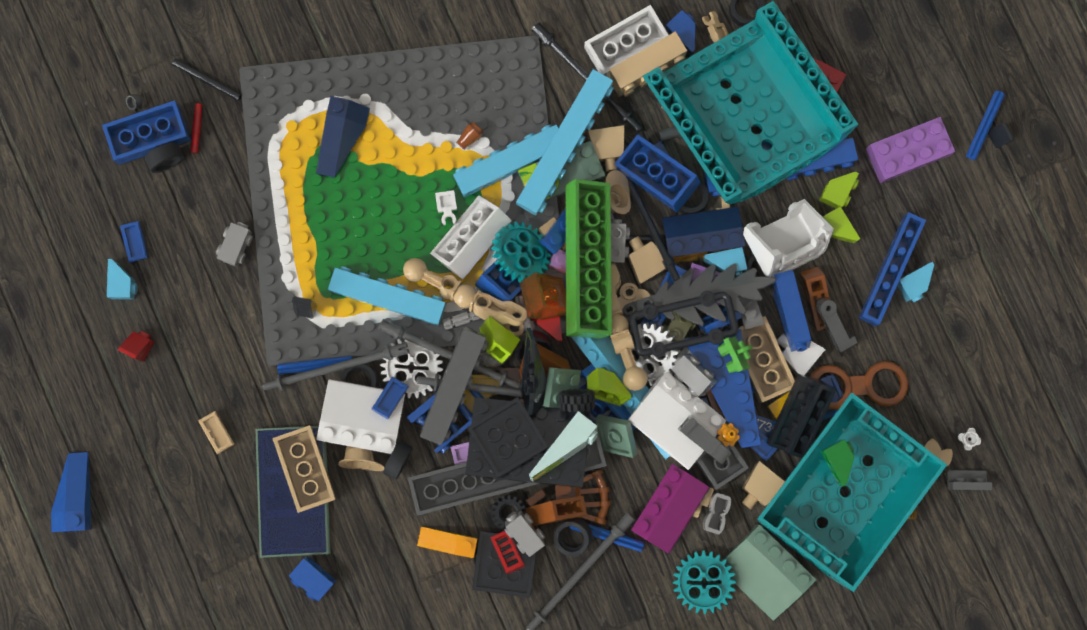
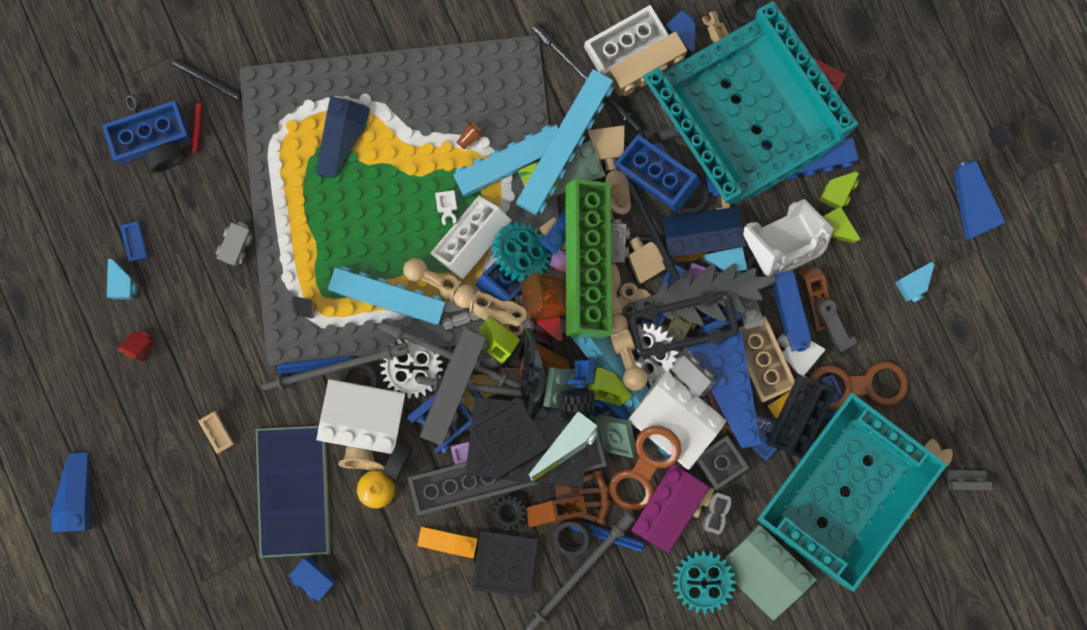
(304, 468): tan brick -> none
(376, 489): none -> yellow cylinder
(390, 398): blue tile -> none
(508, 569): red slope -> none
(521, 528): light grey brick -> none
(536, 497): reddish brown tile -> none
(583, 374): none -> blue bracket
(645, 467): none -> dark orange bar
(704, 439): dark grey leg -> none
(728, 434): light orange plant -> none
(738, 353): bright green hips -> none
(761, 485): tan torso -> none
(840, 460): green slope -> none
(892, 269): blue brick -> none
(910, 150): medium lavender brick -> none
(975, 440): white plate -> none
(976, 201): none -> blue slope
(985, 125): blue axle -> none

